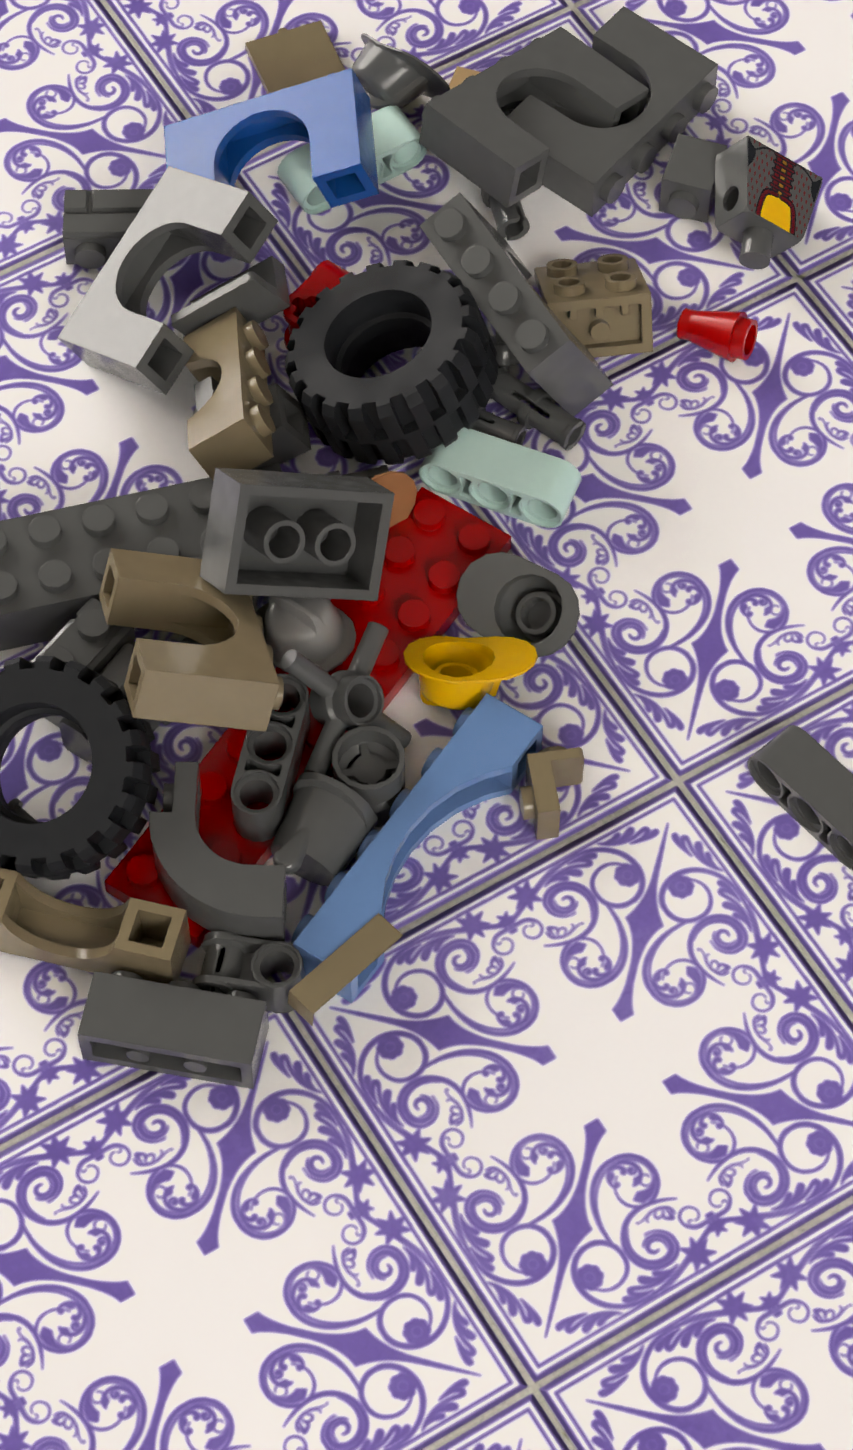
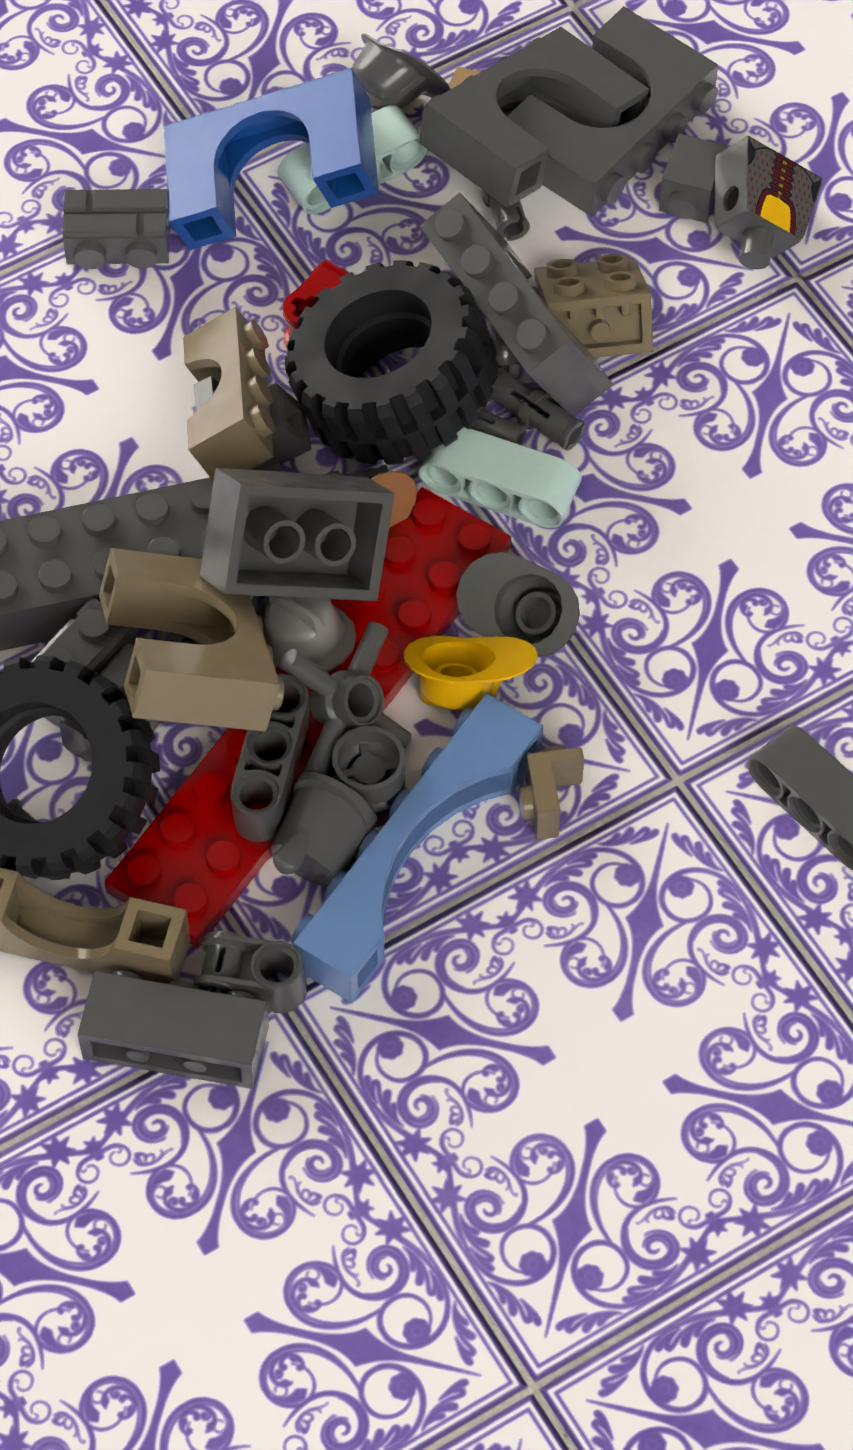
(177, 220): arch -> none
(212, 889): dark grey arch -> none
(255, 292): dark grey panel -> none
(293, 56): dark tan piece -> none
(342, 967): dark tan piece -> none
(719, 332): red cone -> none

